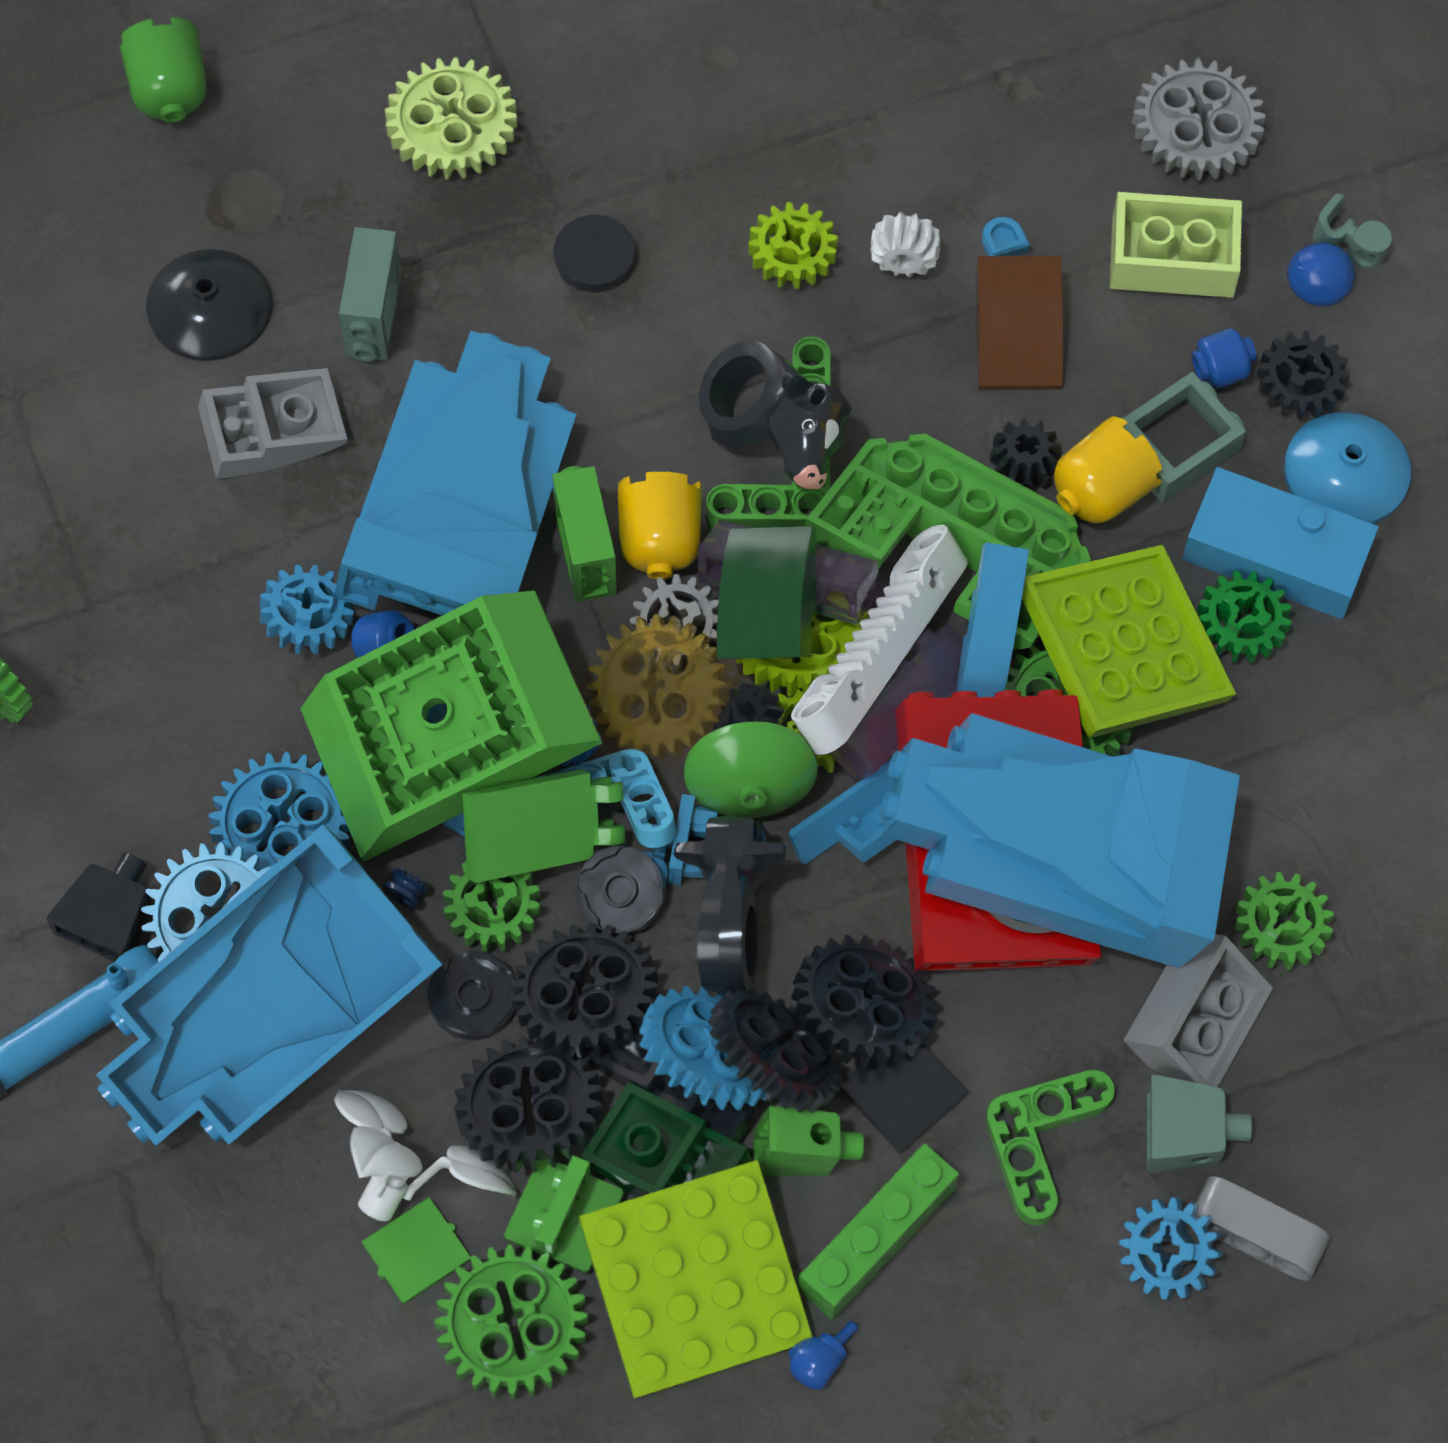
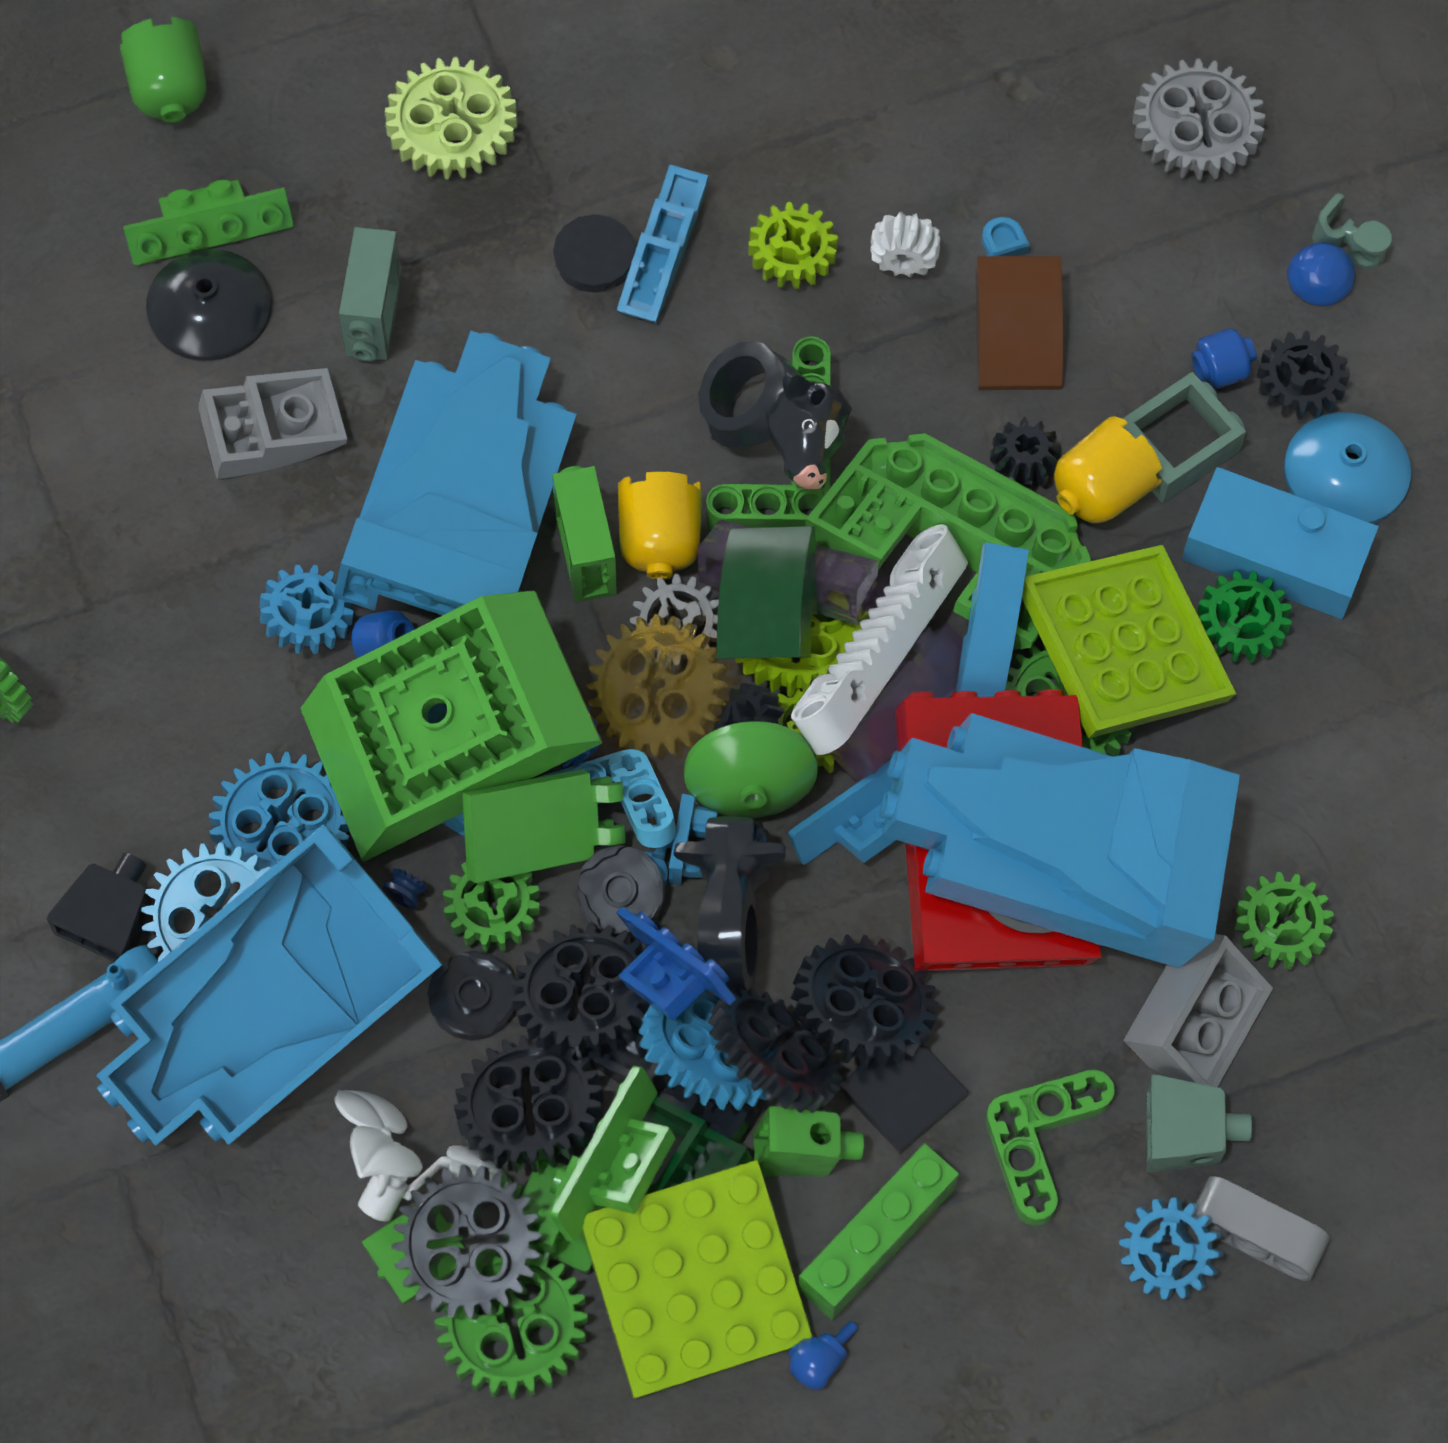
(206, 220): none -> bright green bracket
(469, 1284): none -> black gear
(617, 1160): none -> bright green bracket
(663, 244): none -> dark azure slope
(667, 972): none -> blue bracket
(1176, 244): yellowish green brick -> none

